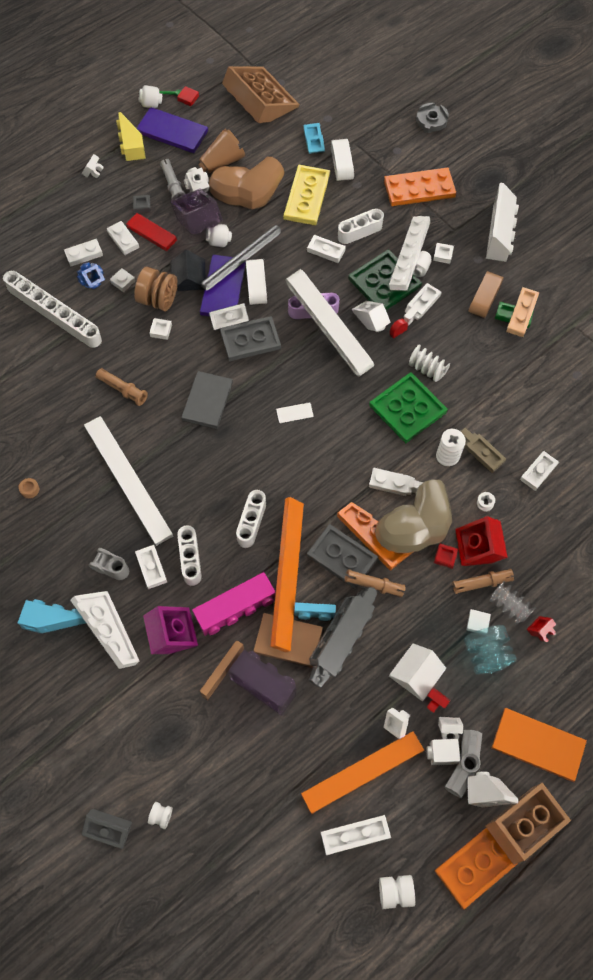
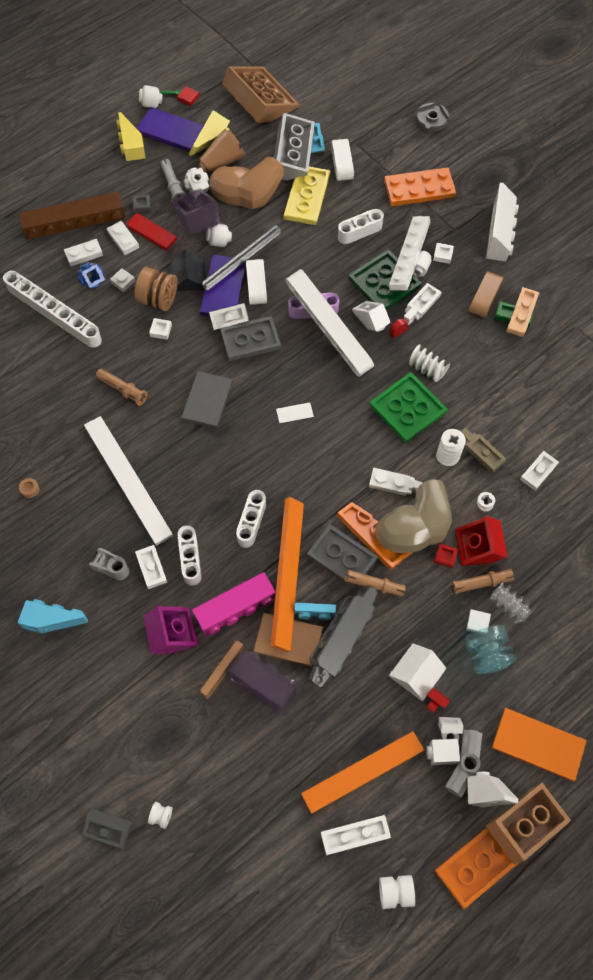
(72, 215): none -> reddish brown brick
(92, 166): white tile -> none
(105, 623): white wing -> none
(210, 131): none -> light yellow slope
(294, 145): none -> light grey slope
(326, 249): white plate -> none
(396, 722): white tile -> none
(542, 627): red tile -> none

